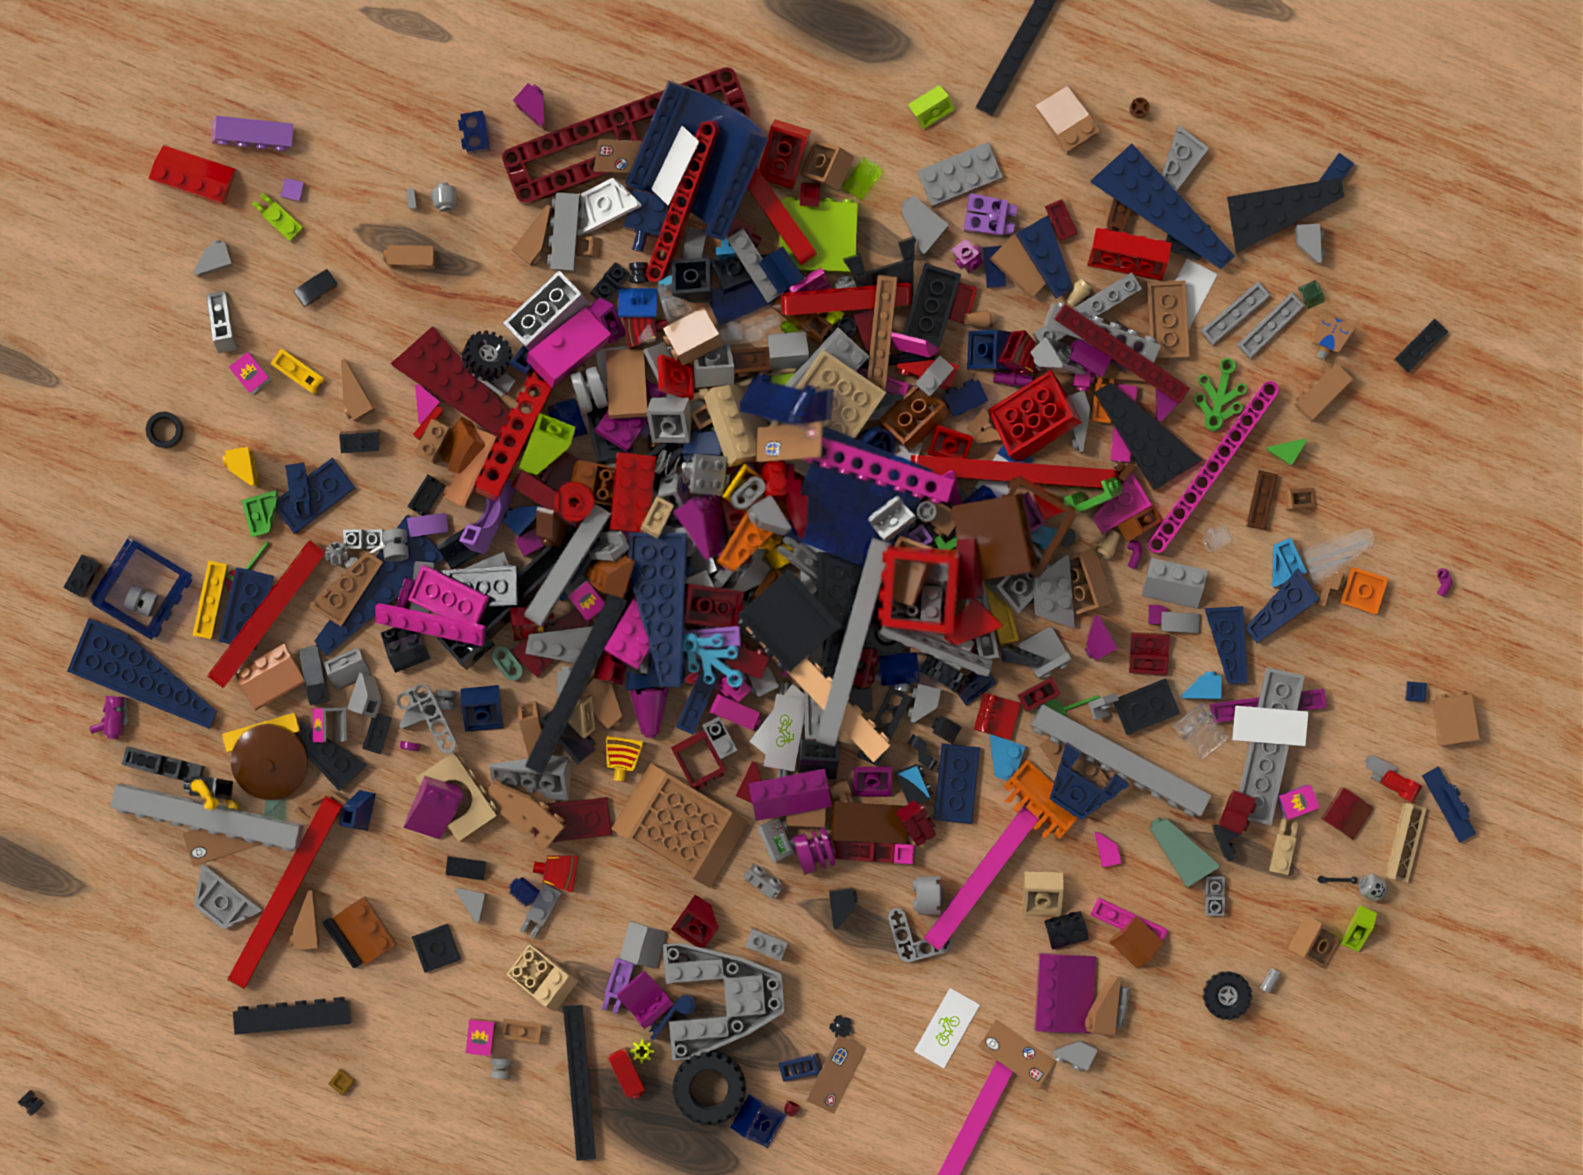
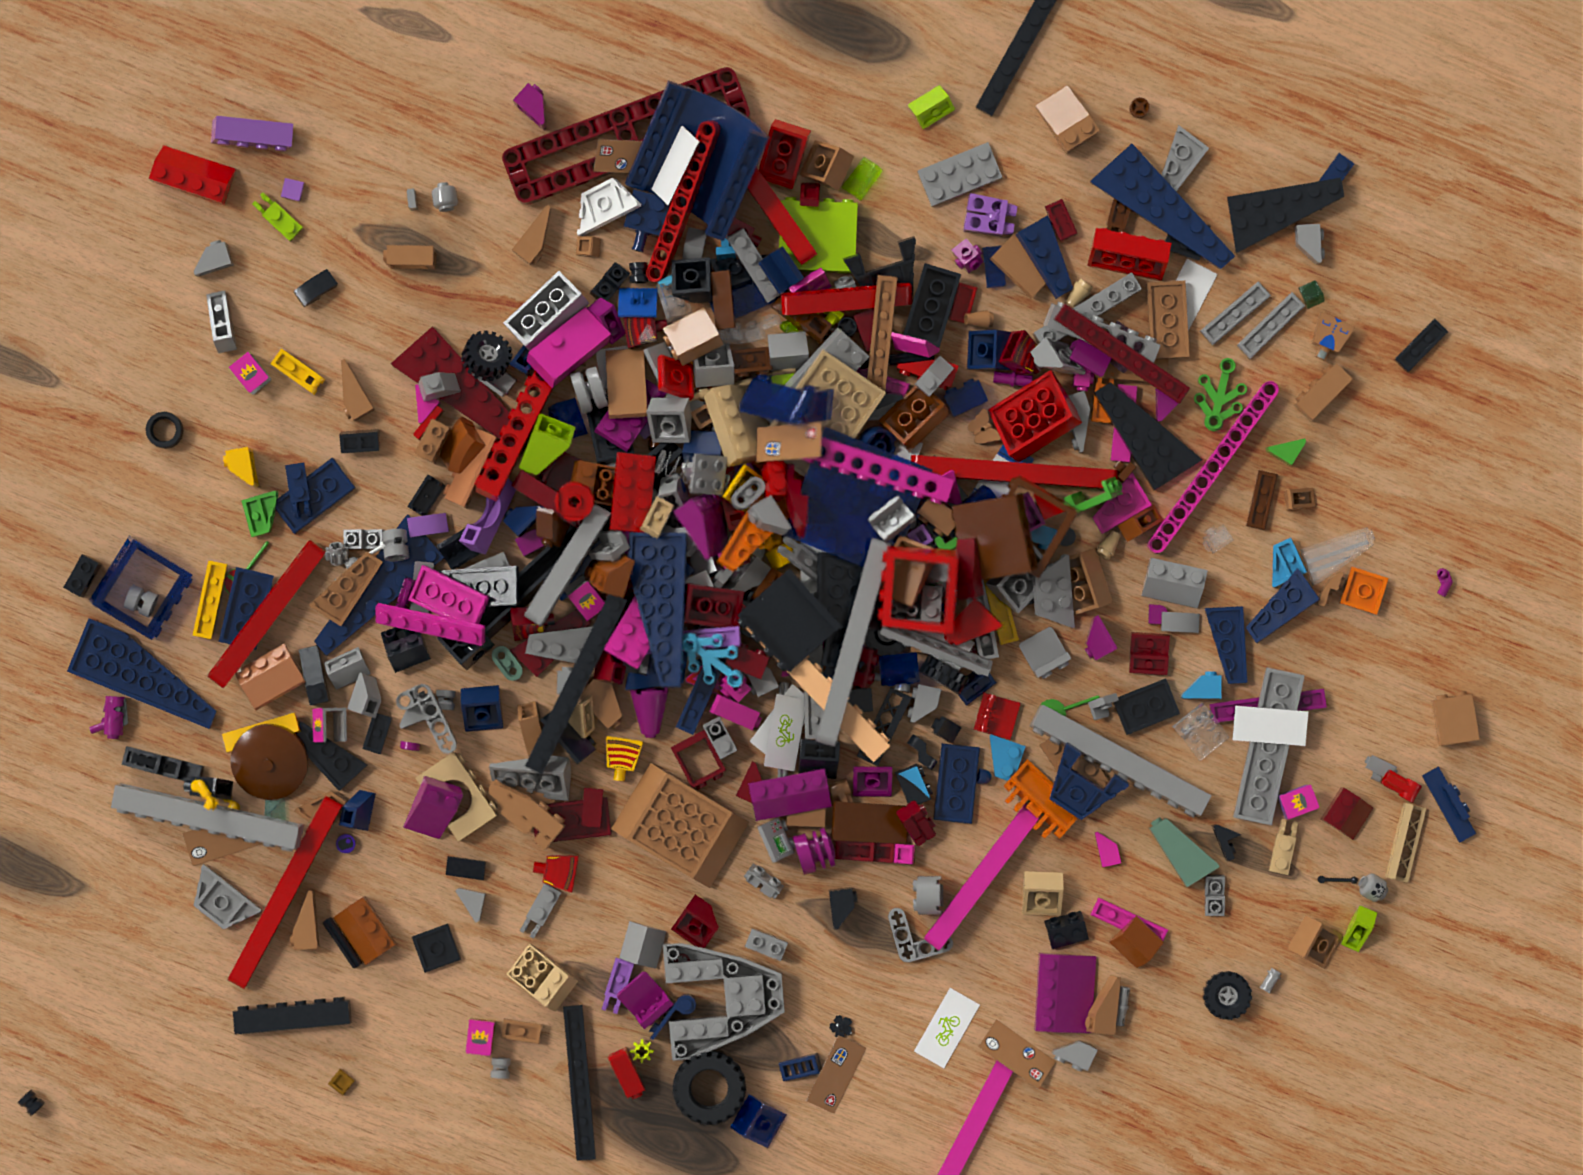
(345, 843): none -> tile
(438, 385): none -> light grey slope
(478, 131): clear blue brick -> none
(523, 891): clear blue brick -> none
(564, 232): light grey brick -> none
(592, 807): none -> dark red tile
(723, 300): none -> reddish brown tile
(791, 1108): dark red hinge -> none
(922, 223): light grey slope -> none
(927, 509): light grey wheel -> none
(950, 443): red slope -> none
(983, 776): none -> dark blue hinge
(1016, 655): black slope -> none
(1038, 694): dark red brick -> none
(1136, 554): magenta arm -> none
(1237, 812): dark red brick -> none
(1415, 691): dark blue tile -> none

